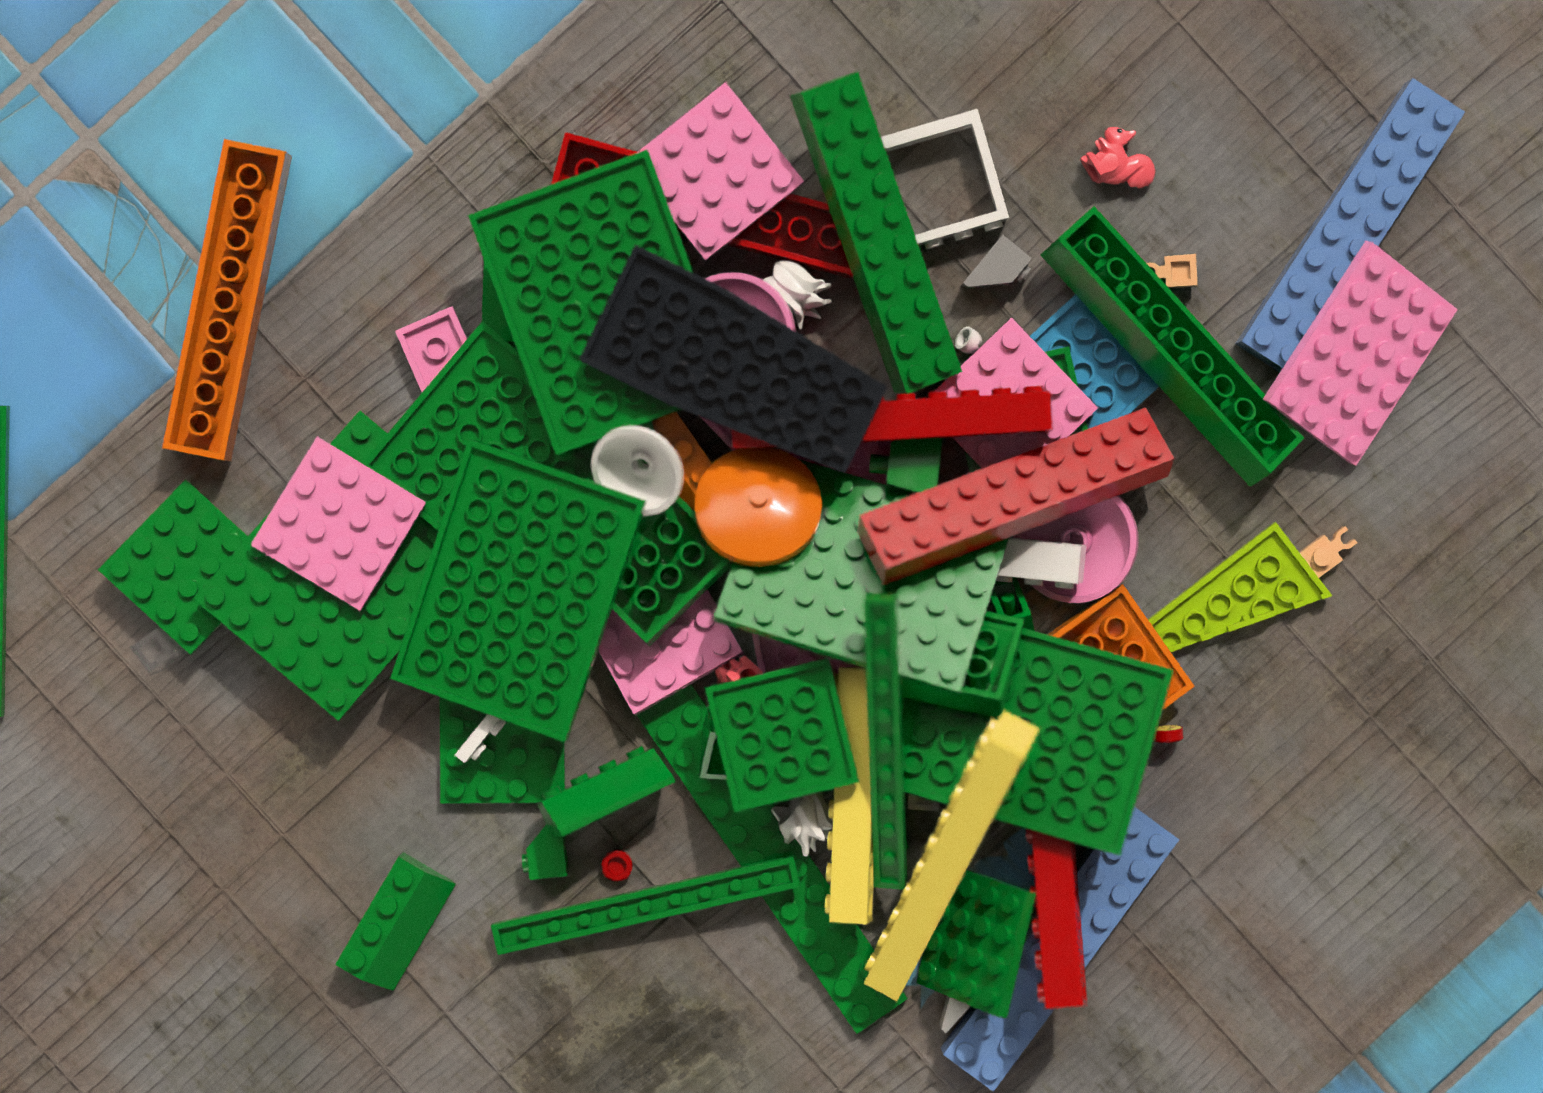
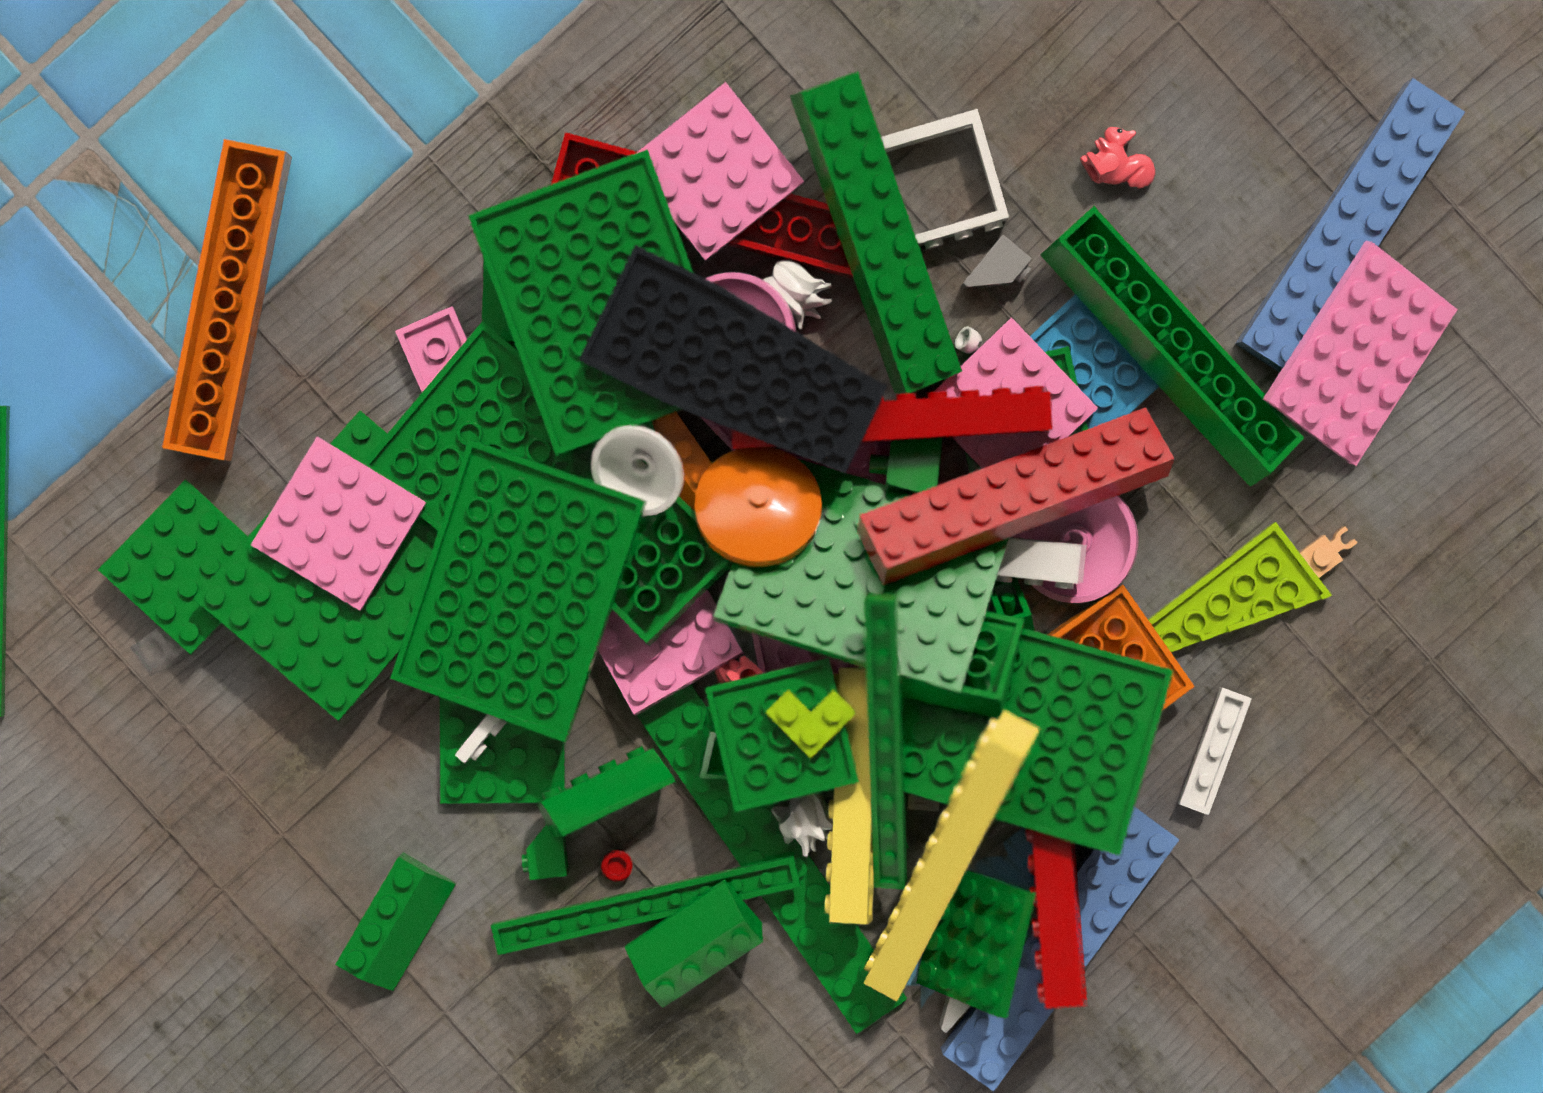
(694, 943): none -> green slope
(809, 728): none -> lime plate
(1169, 734): red tile -> none
(1178, 271): light nougat plate -> none
(1214, 751): none -> white plate

